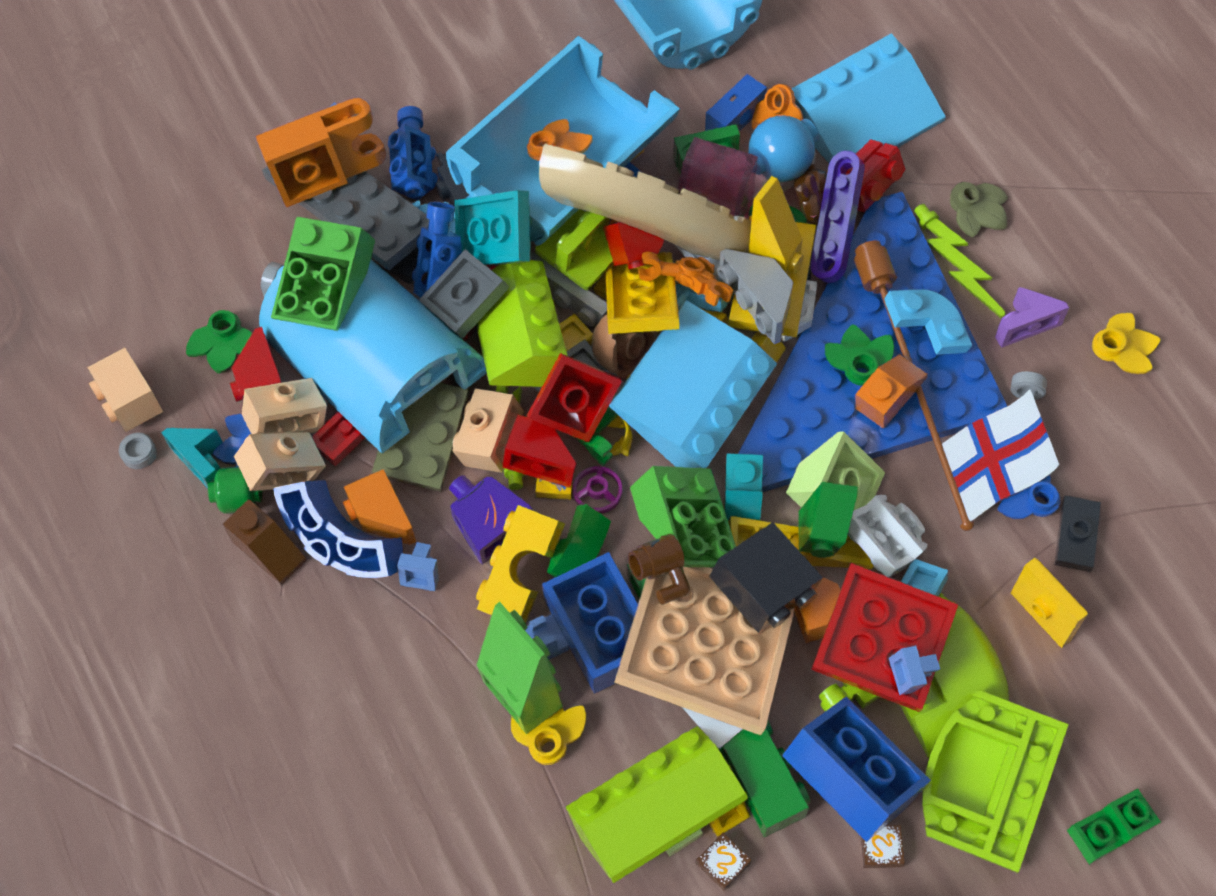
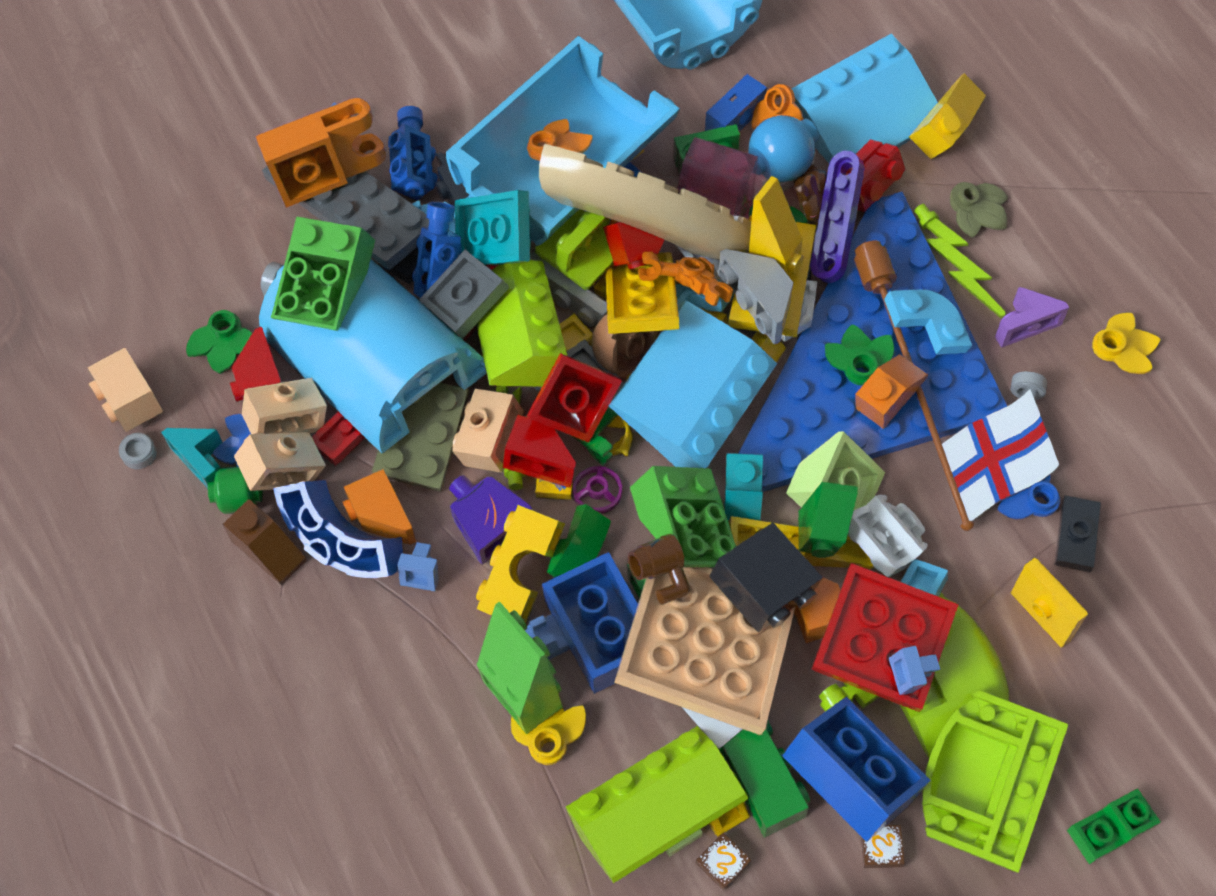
(948, 117): none -> yellow slope

